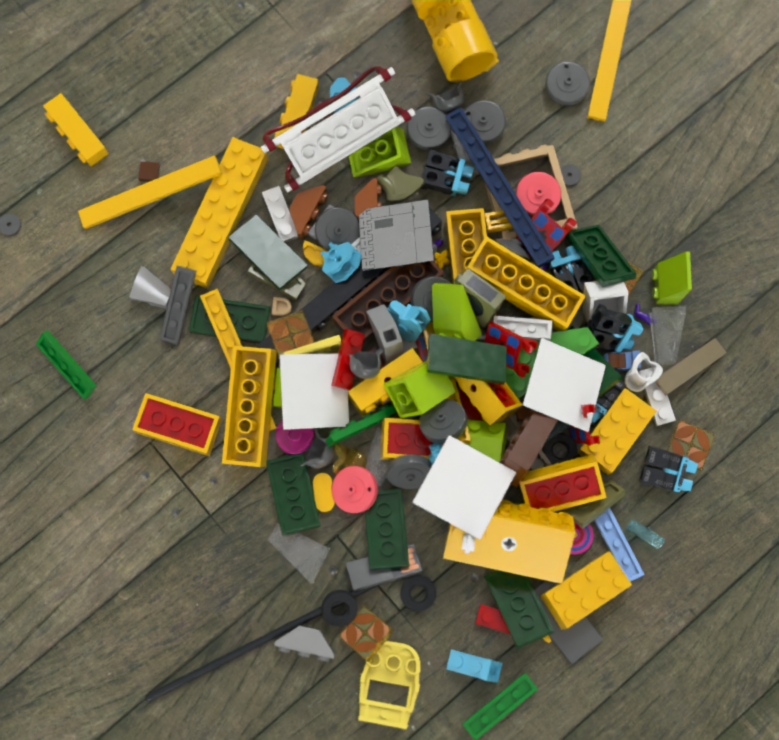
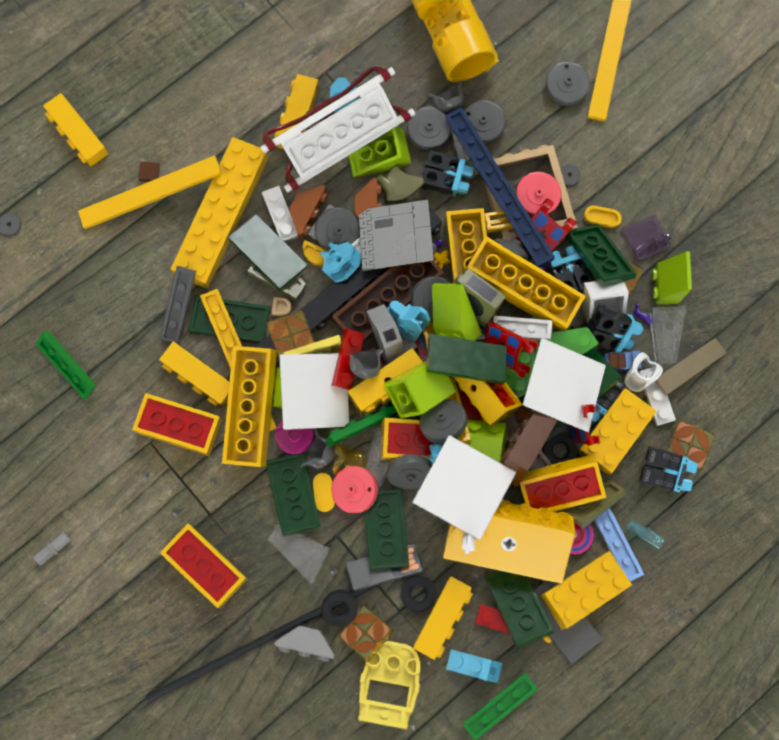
(52, 548): none -> light grey axle
(150, 289): light grey slope -> none
(196, 373): none -> yellow brick
(203, 566): none -> red brick
(442, 618): none -> yellow brick
(603, 216): none -> yellow tile
(647, 237): none -> clear purple hinge

